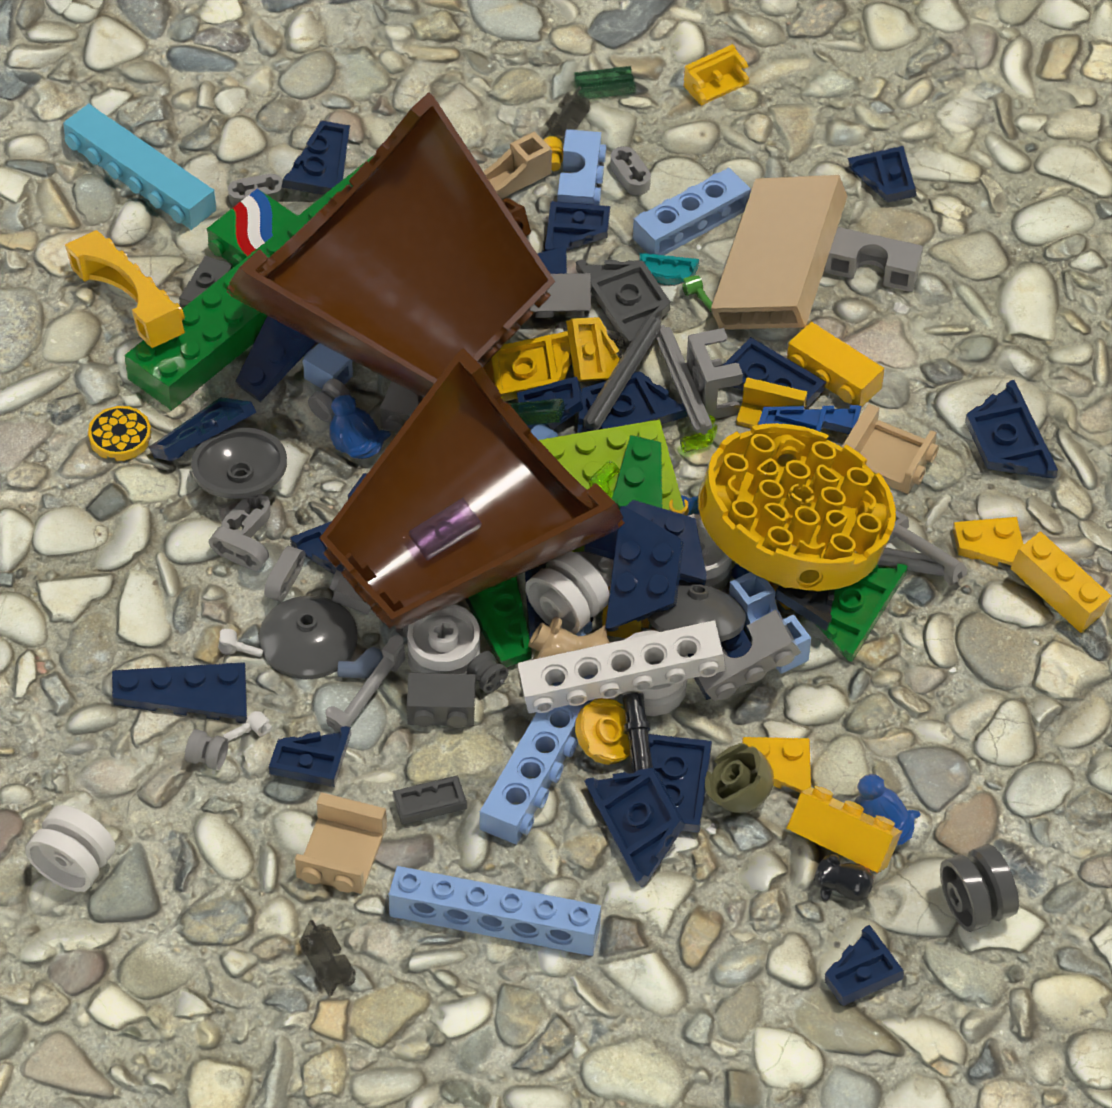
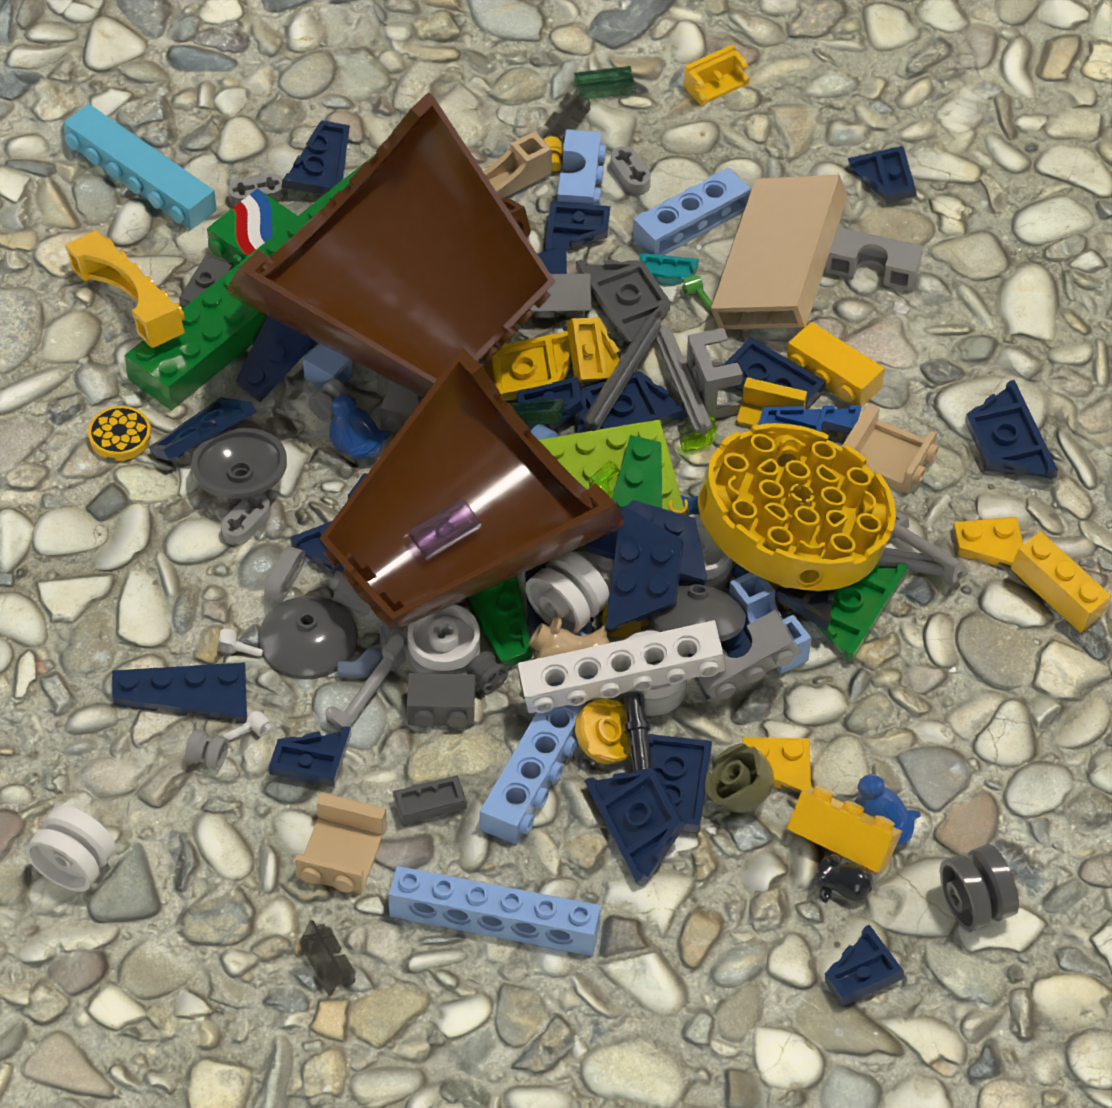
(238, 548): light grey beam -> none

